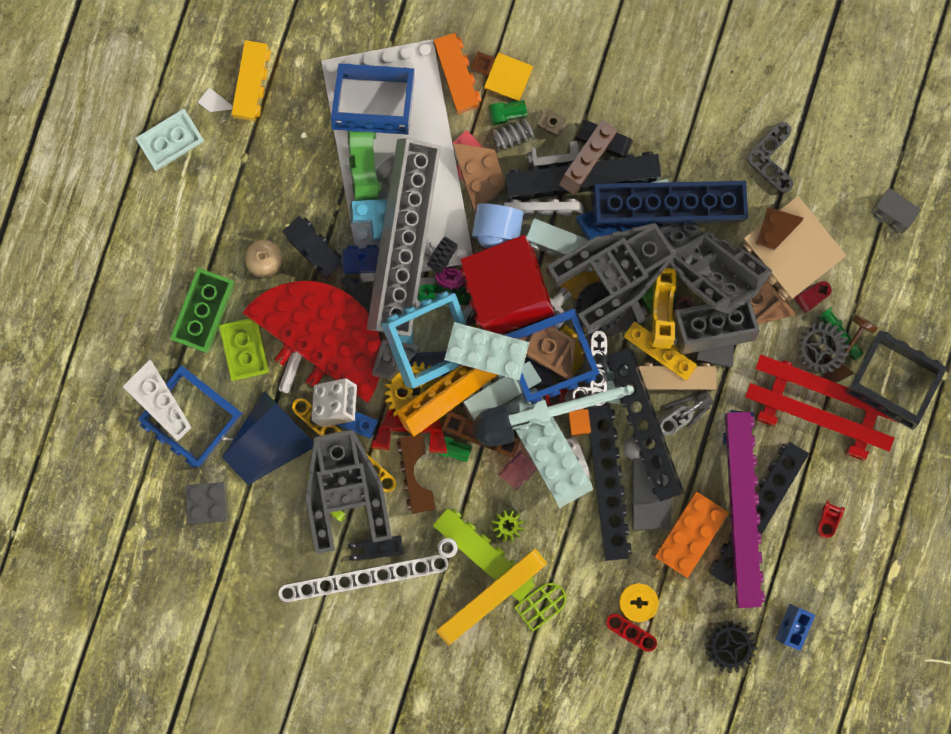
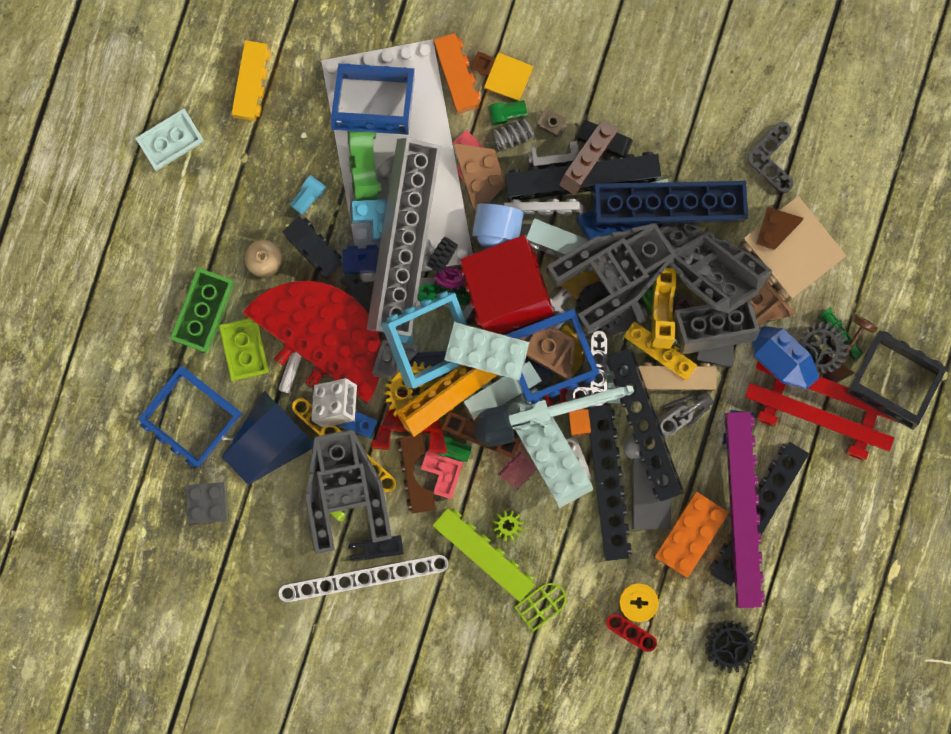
(157, 399): white wing -> none
(214, 102): white sticker -> none
(310, 191): none -> medium azure piece
(441, 547): white brick -> none
(448, 472): none -> coral plate
(491, 596): yellow beam -> none
(784, 357): none -> blue wedge
(795, 627): blue brick -> none
(811, 298): dark red piece -> none
(829, 518): red piece -> none
(895, 211): dark grey brick -> none

